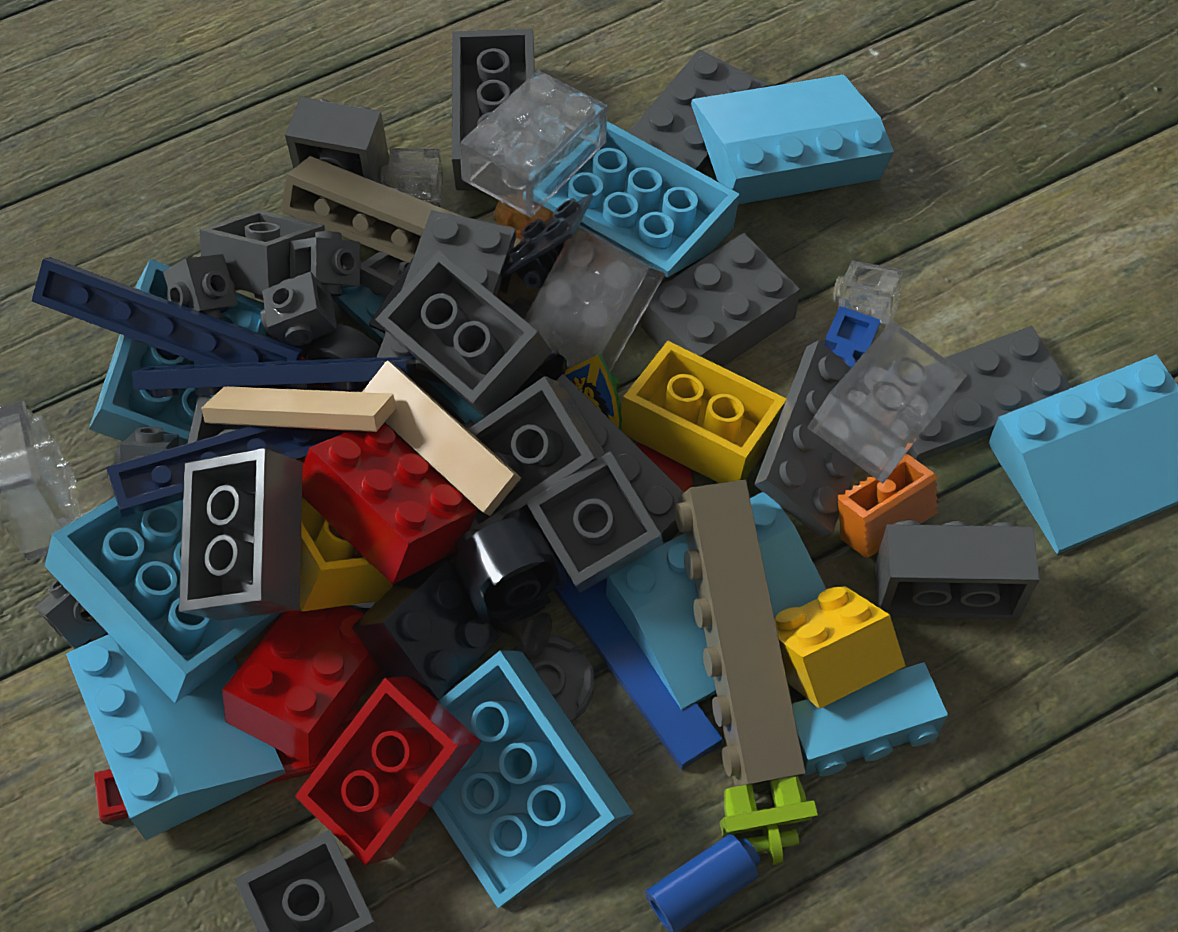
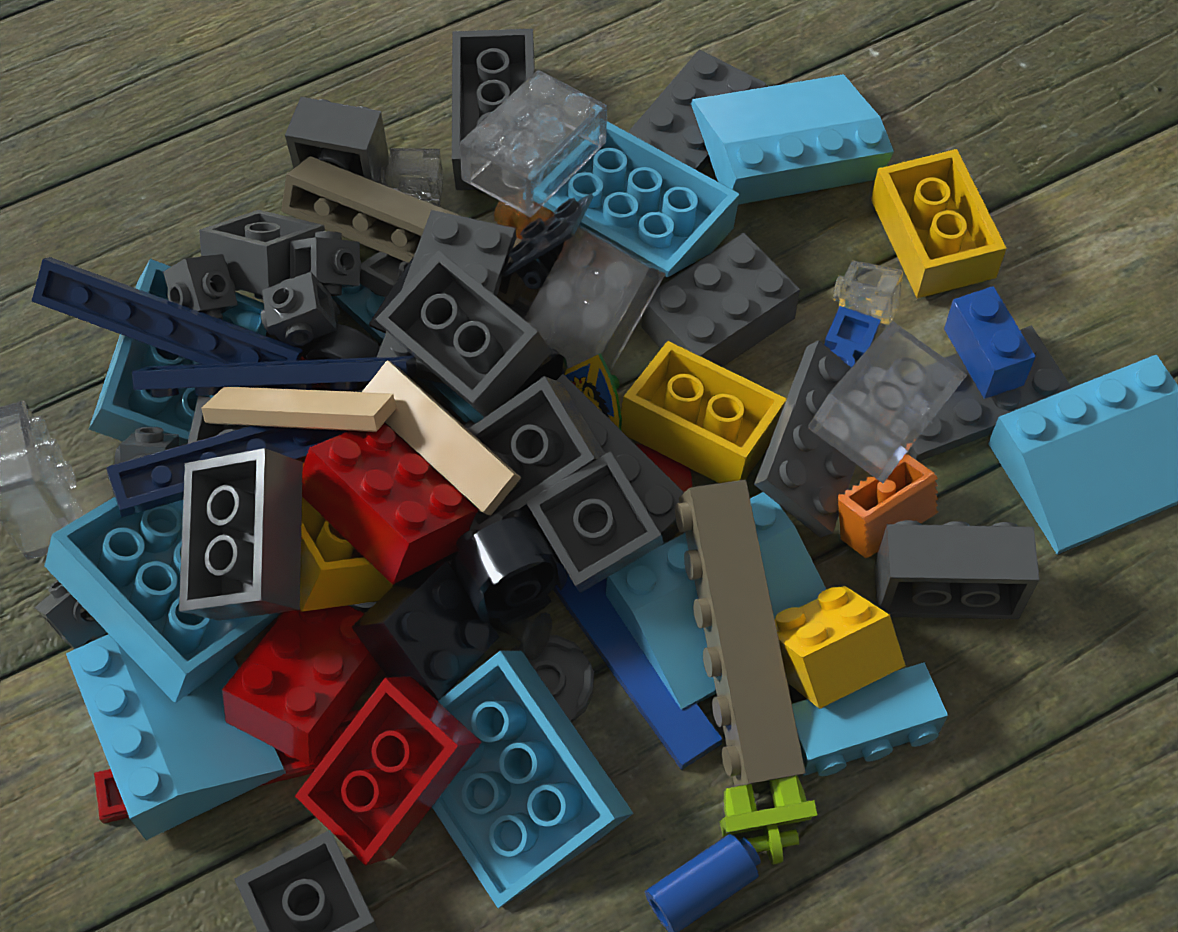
(937, 223): none -> yellow brick
(989, 342): none -> blue brick

